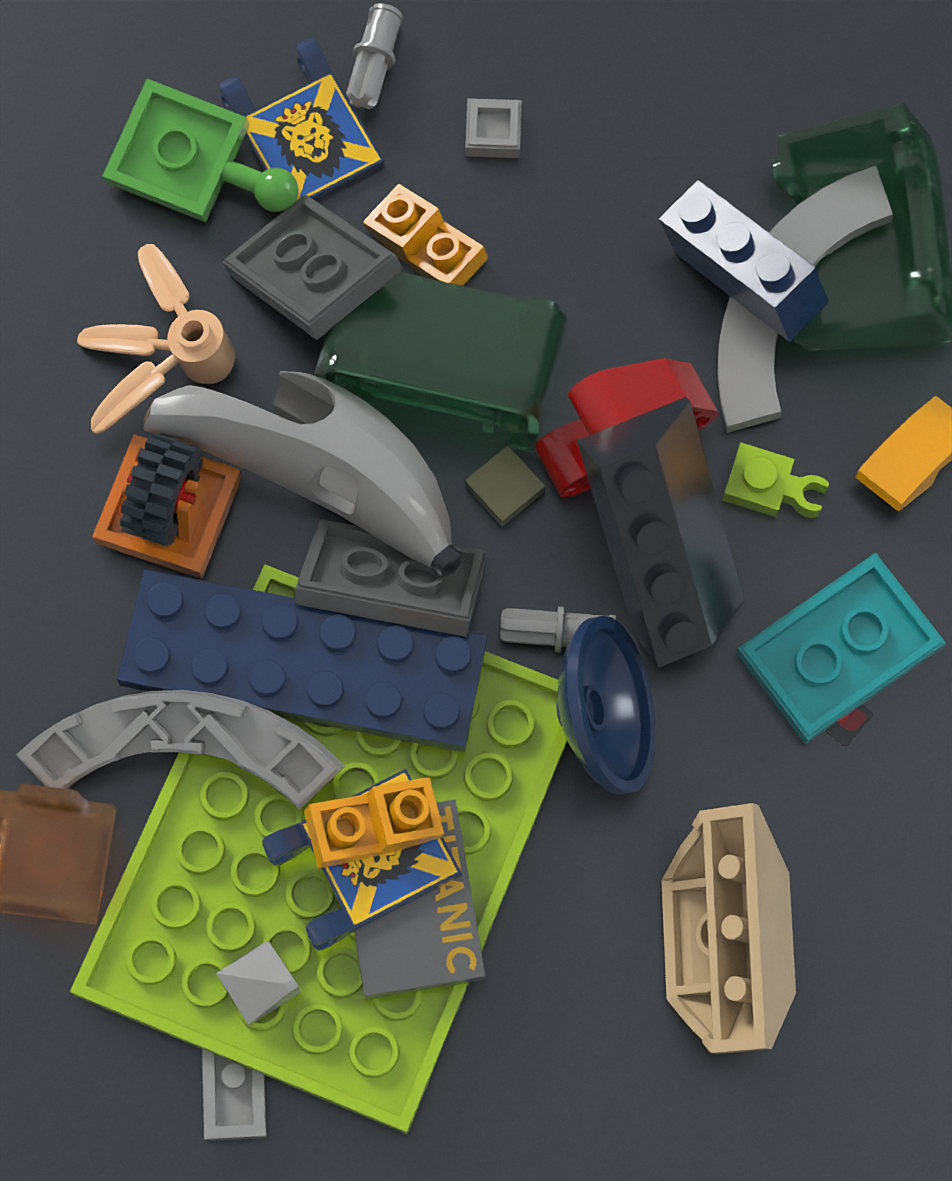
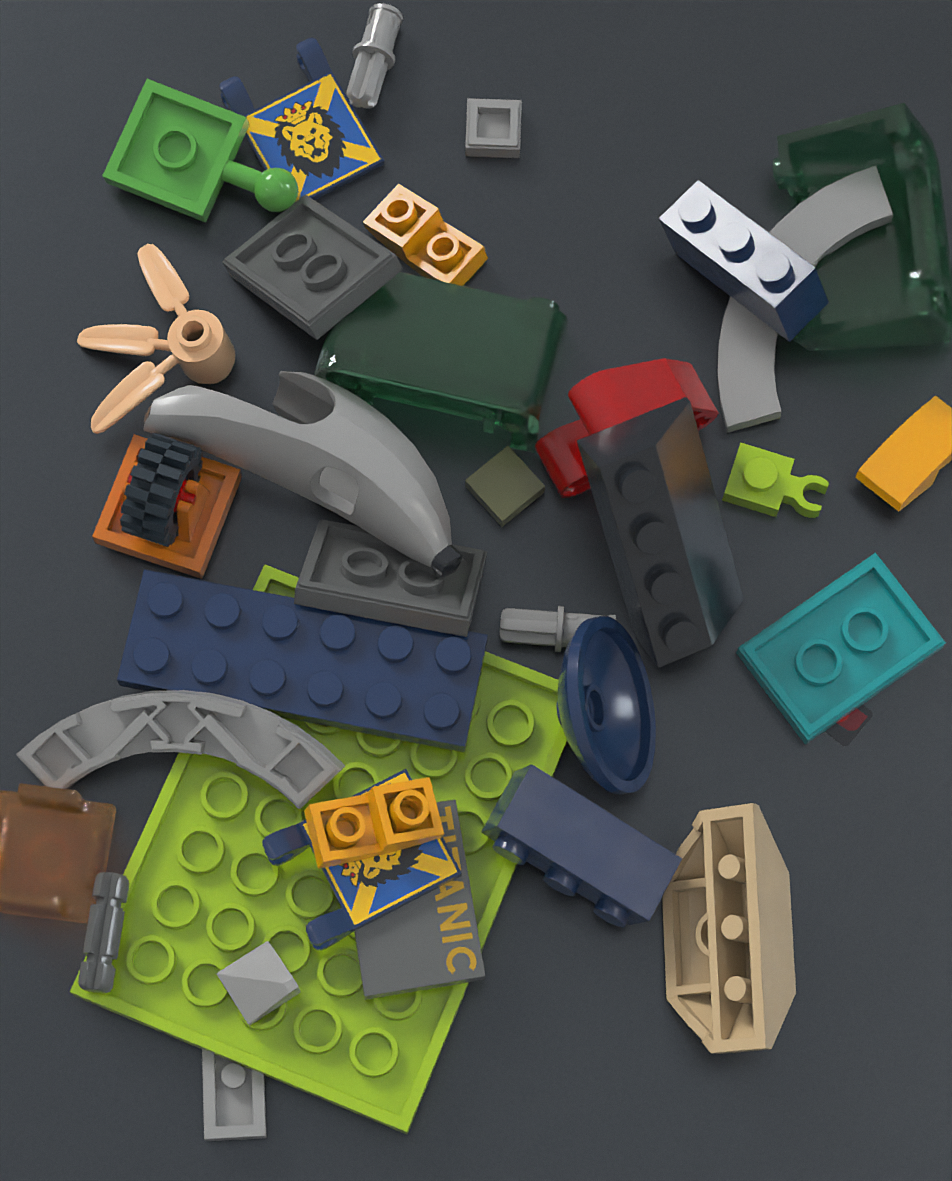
(103, 932): none -> dark grey axle
(580, 847): none -> dark blue brick

